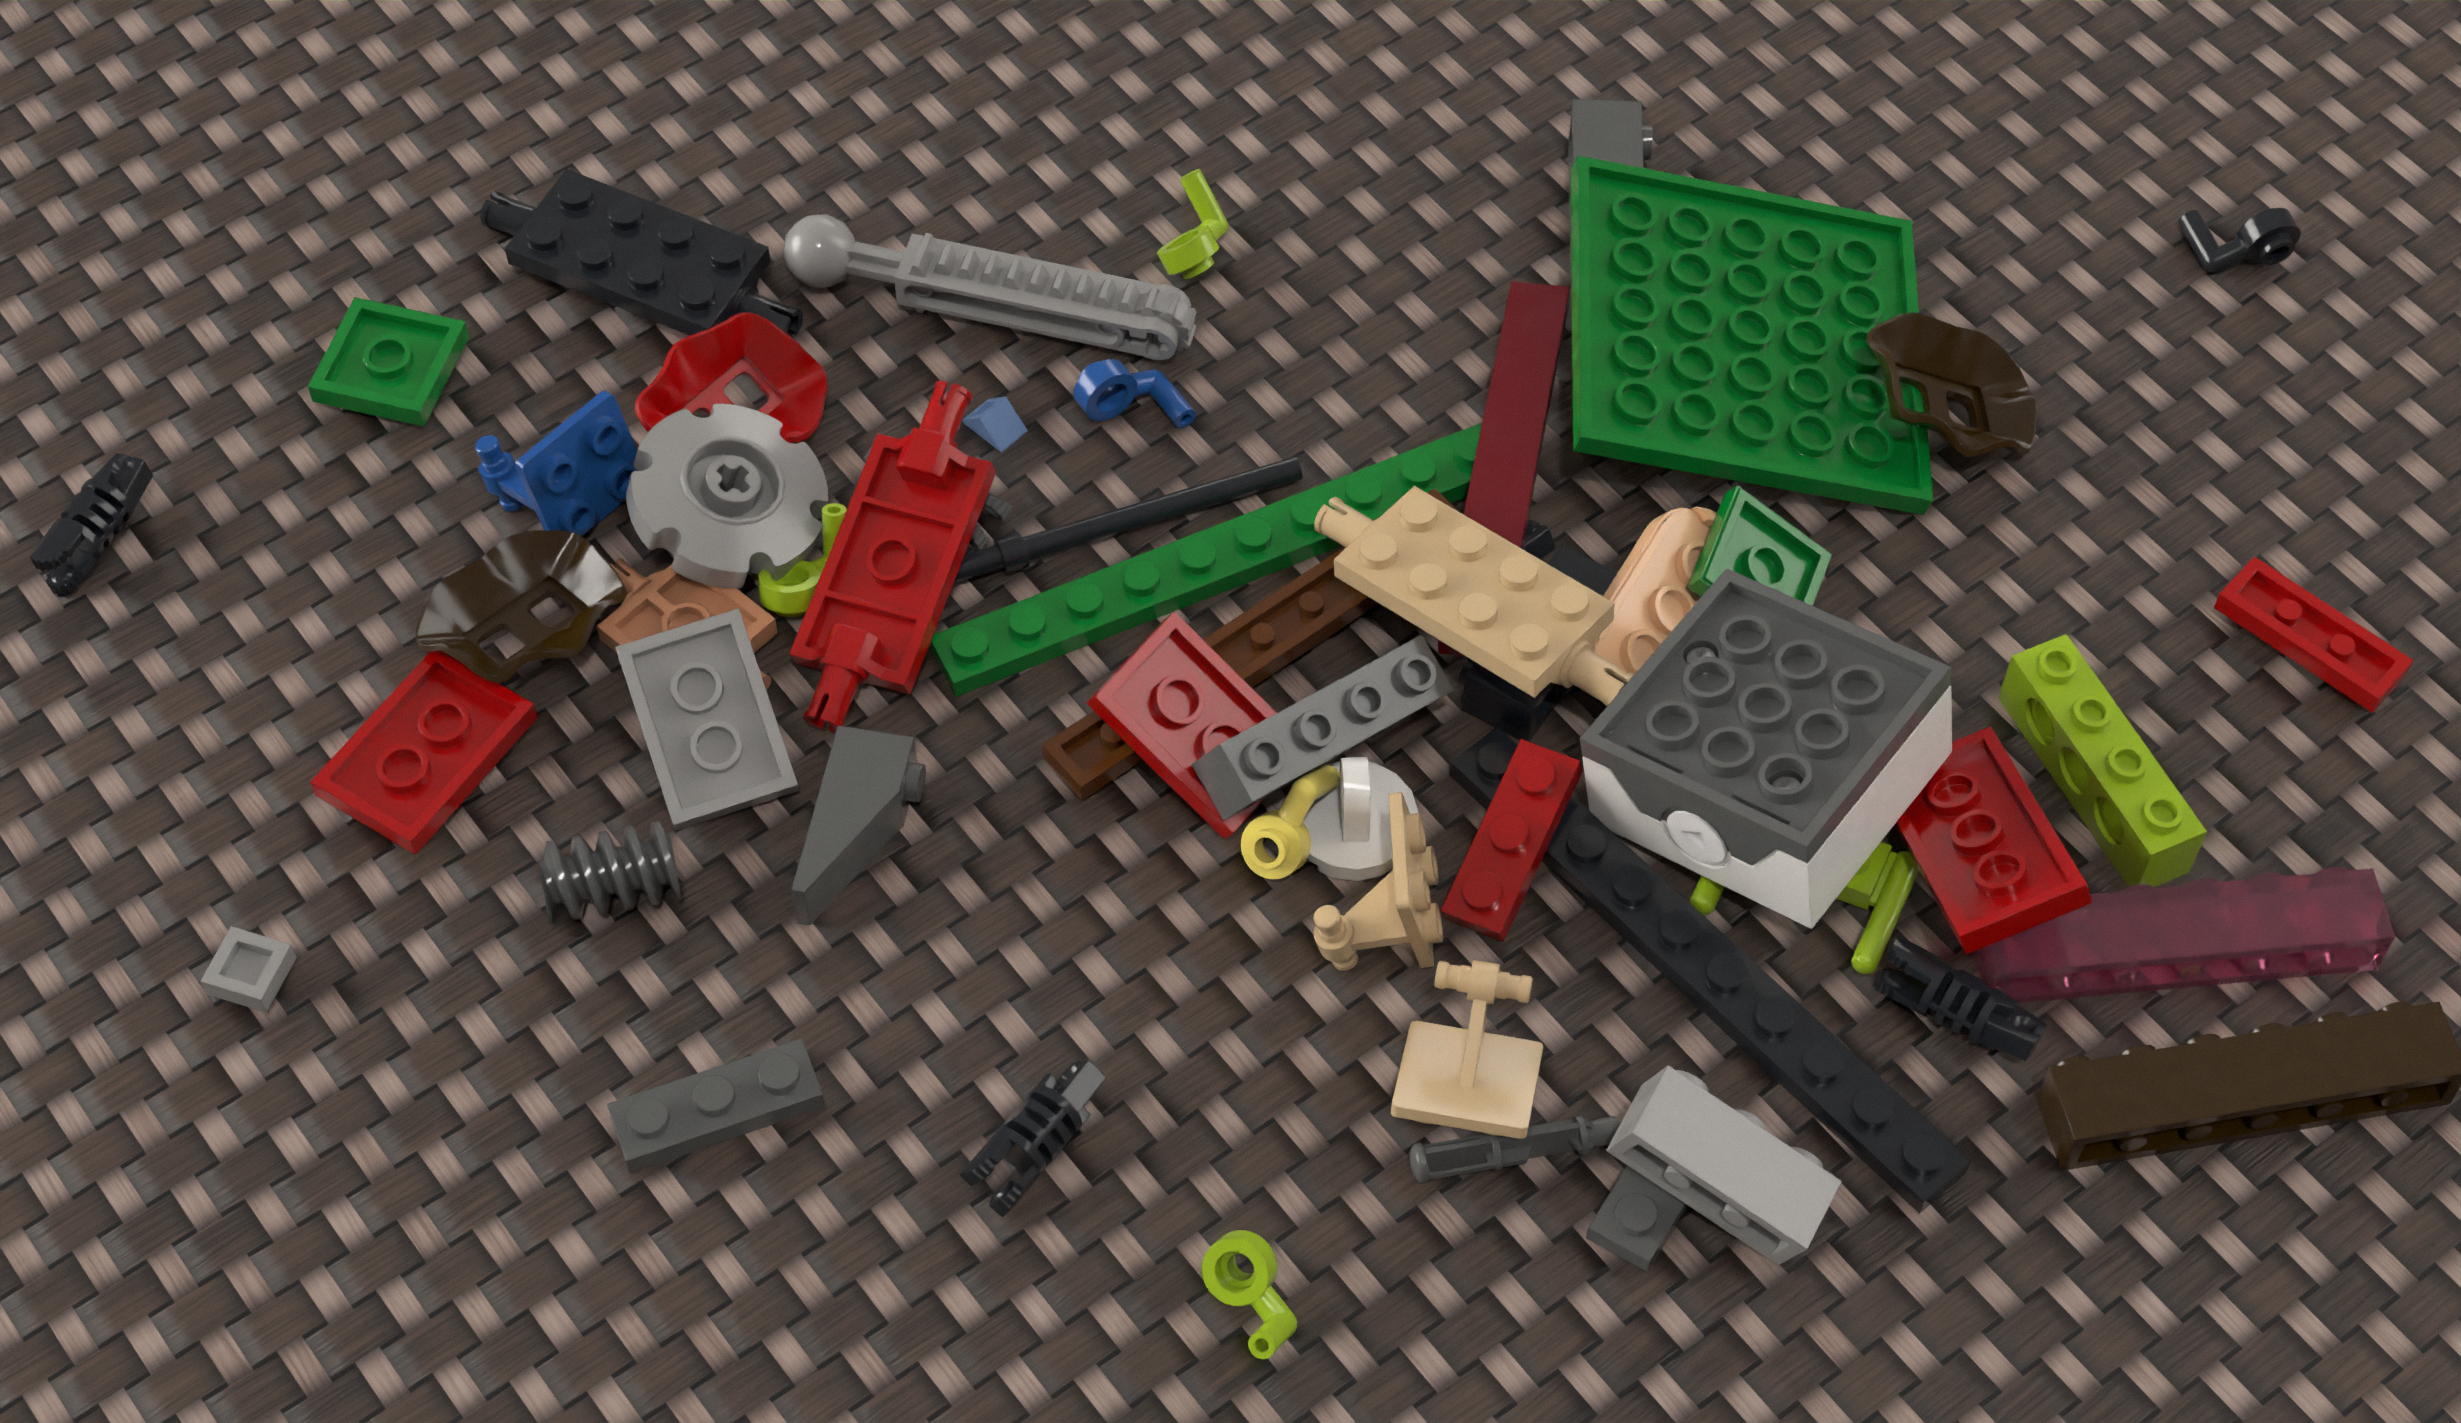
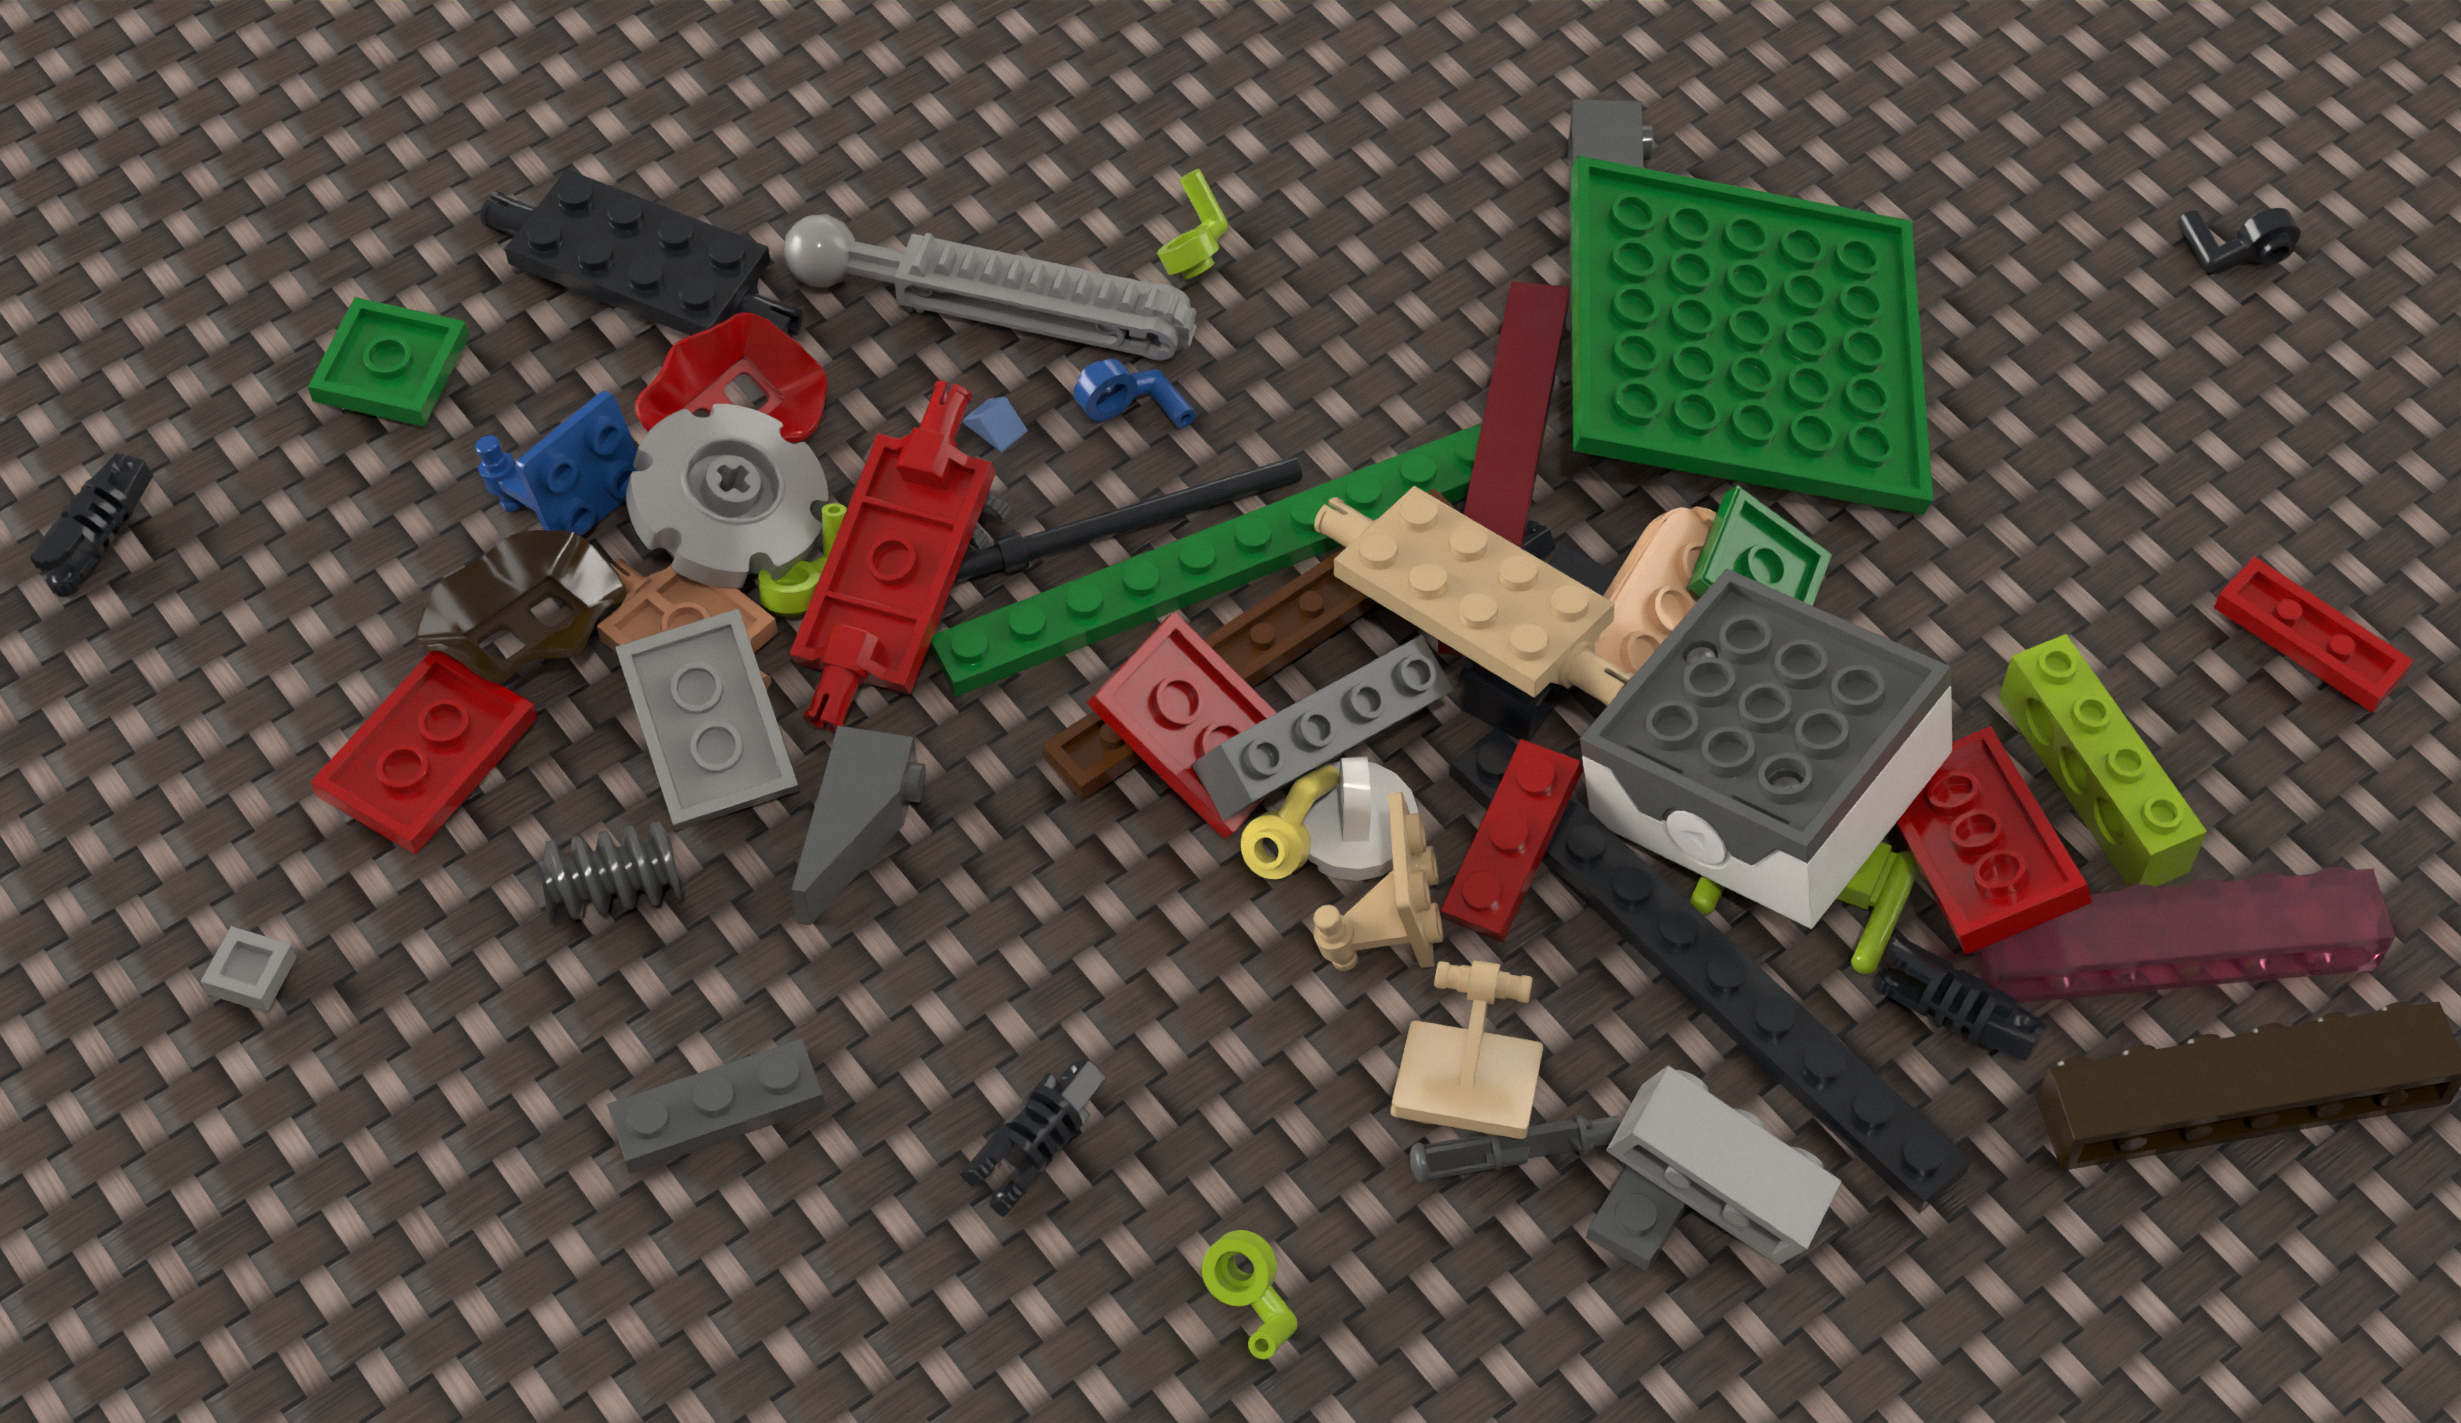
(1960, 365): dark brown piece -> none

